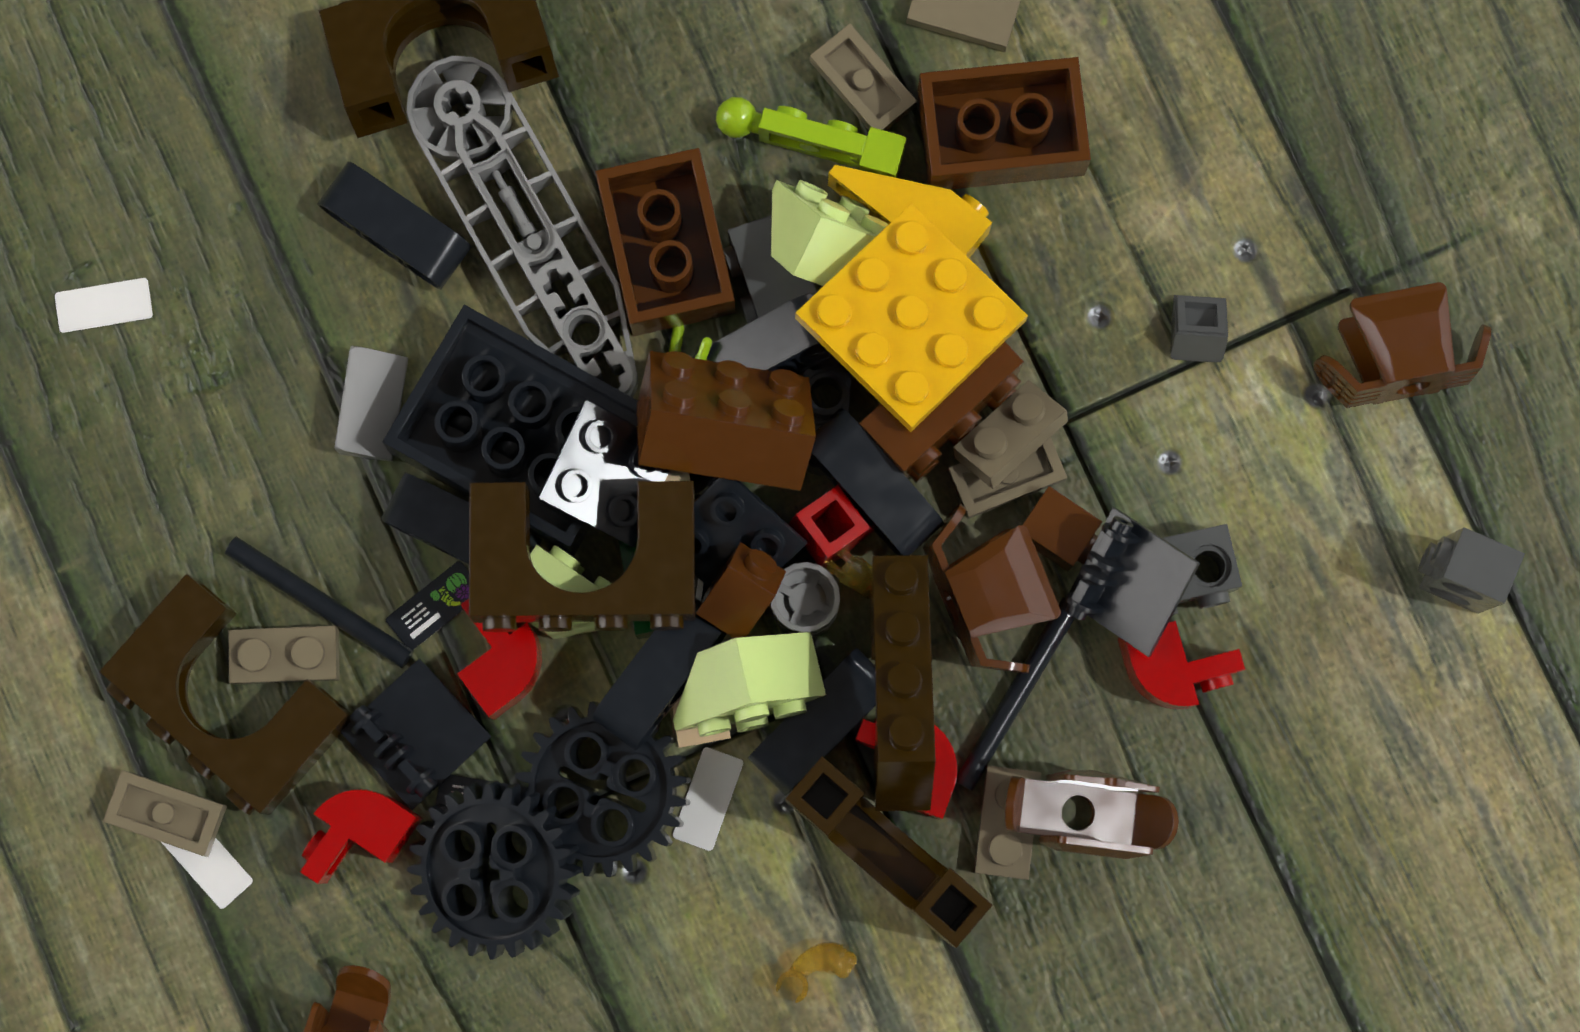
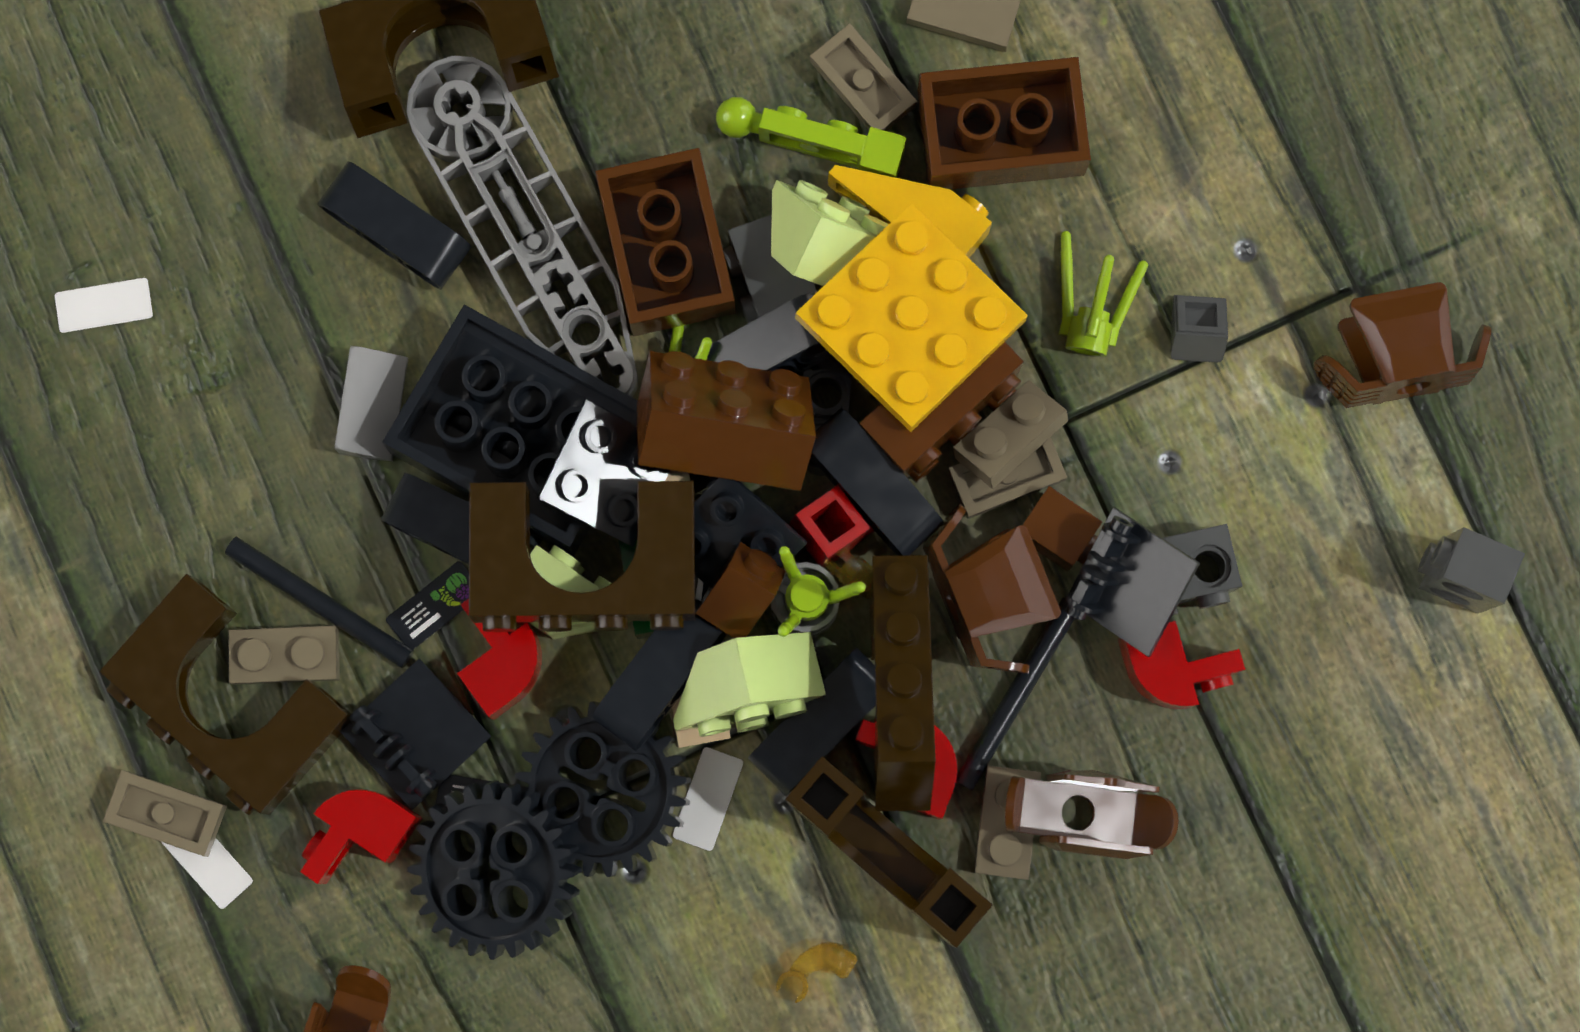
(808, 595): none -> lime plant
(1090, 329): none -> lime plant

